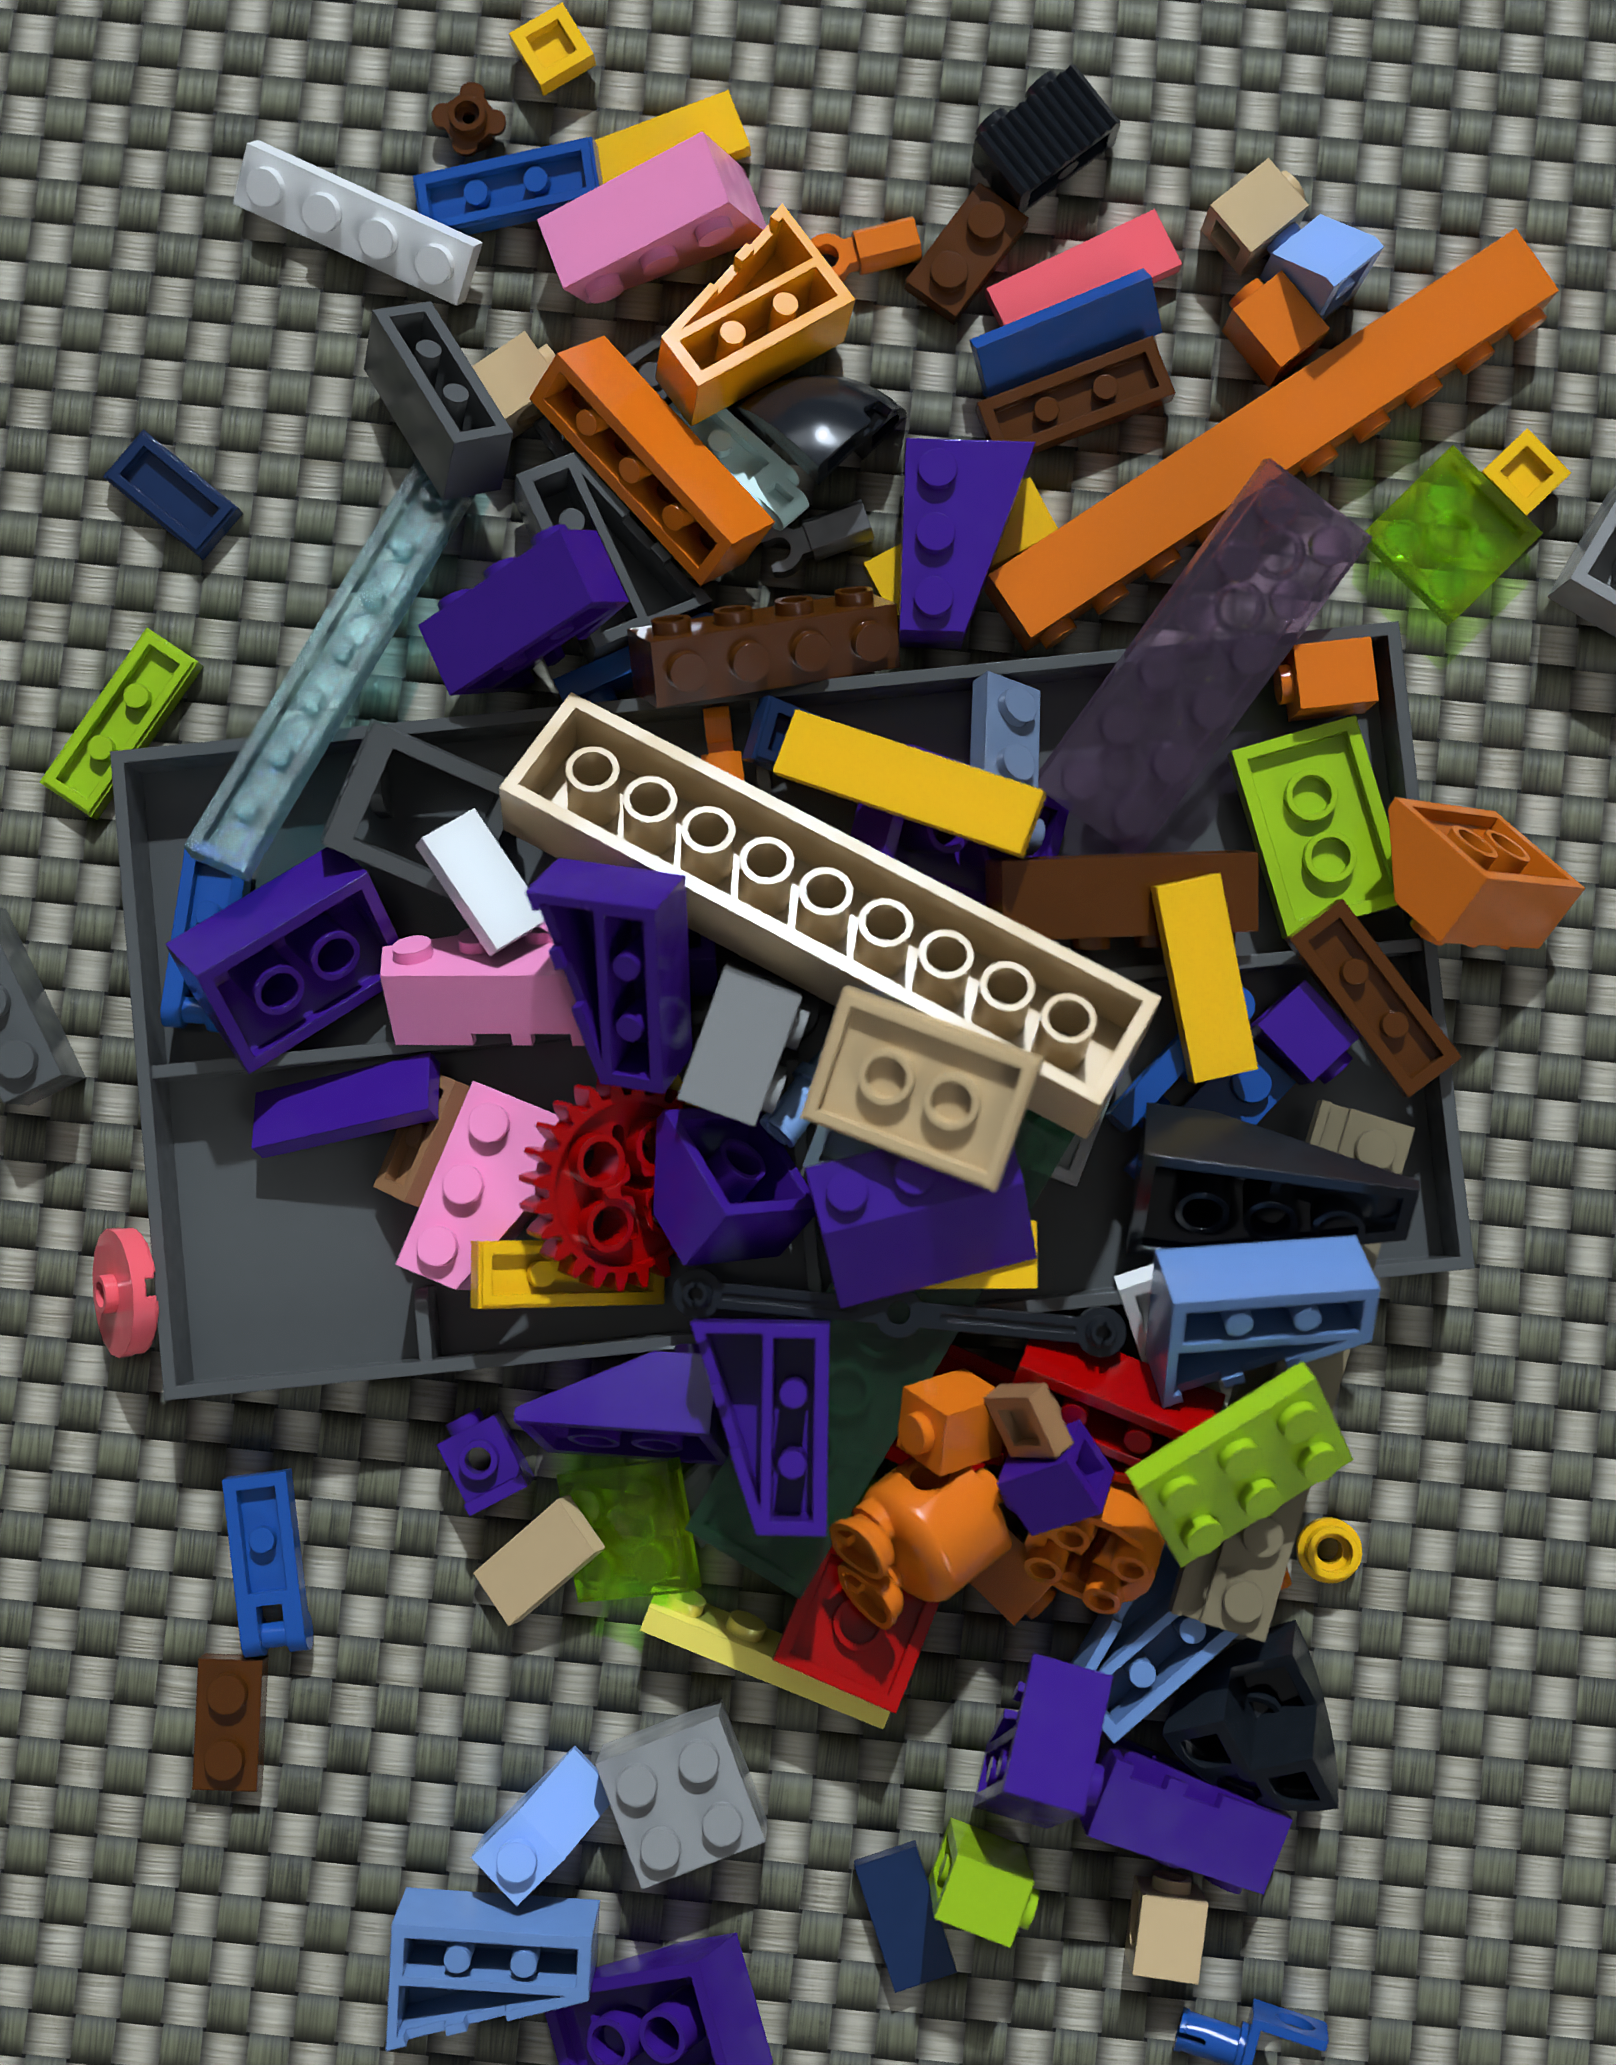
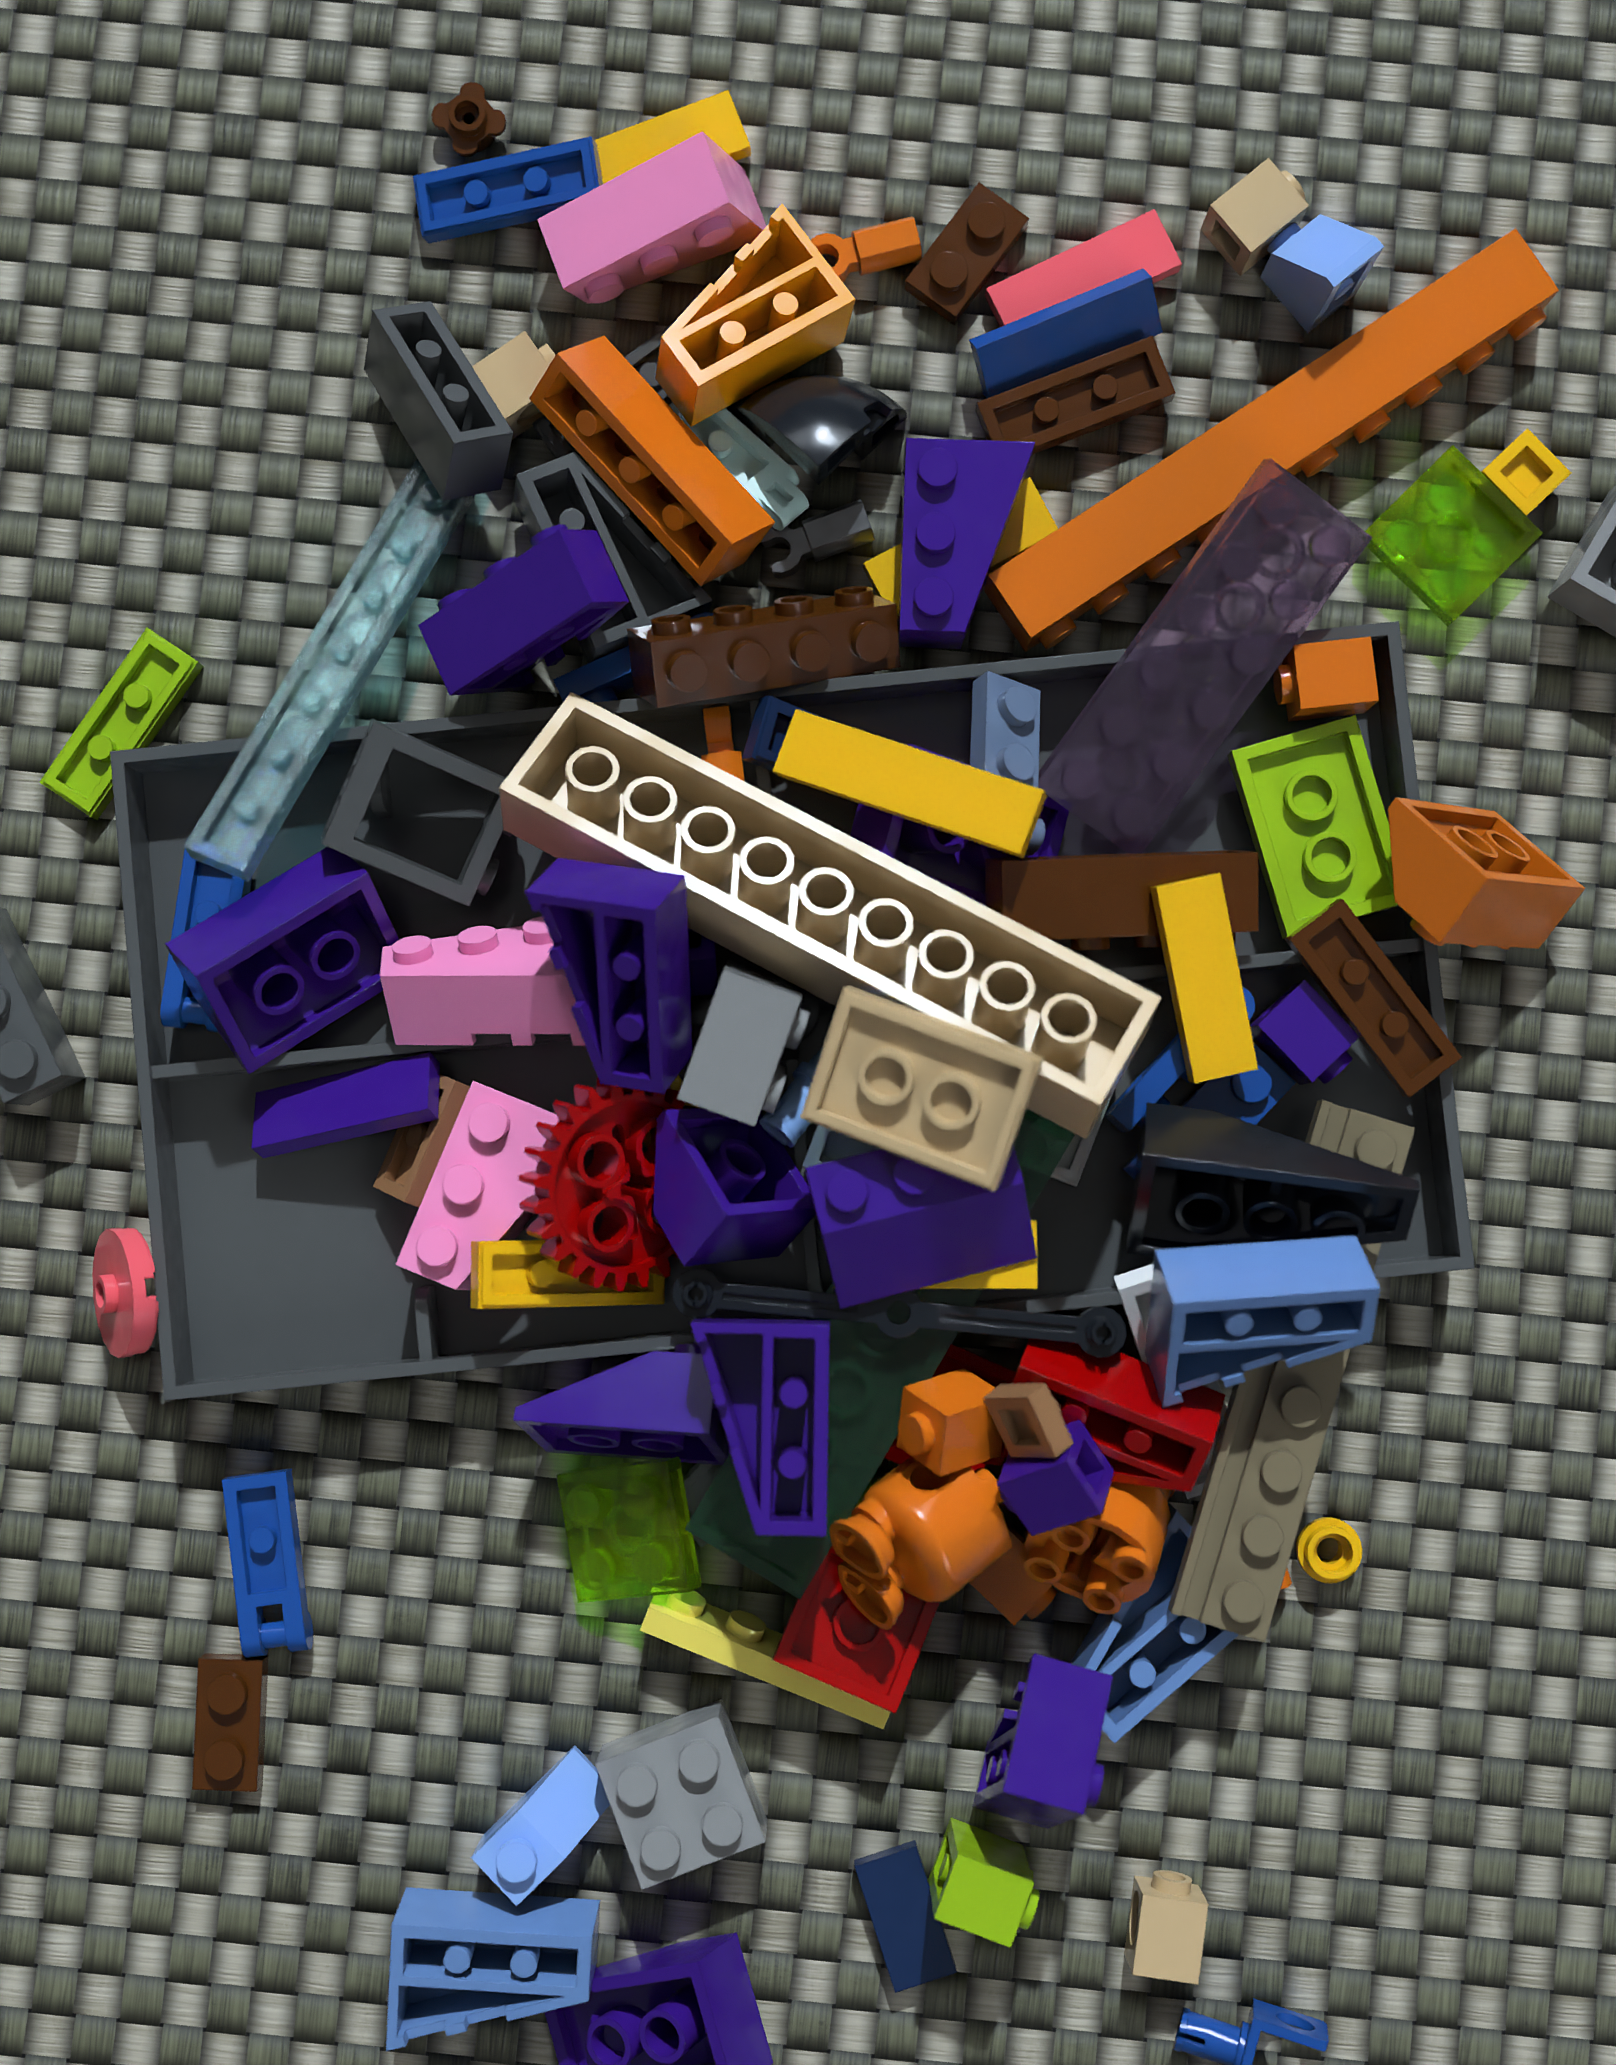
(173, 494): dark blue tile -> none
(357, 222): white plate -> none
(480, 881): white tile -> none
(508, 1467): dark purple brick -> none
(539, 1560): tan tile -> none
(552, 49): yellow plate -> none
(1044, 138): black brick -> none
(1182, 1820): dark purple wedge -> none
(1241, 1464): lime plate -> none
(1260, 1723): black brick -> none
(1274, 327): orange brick -> none

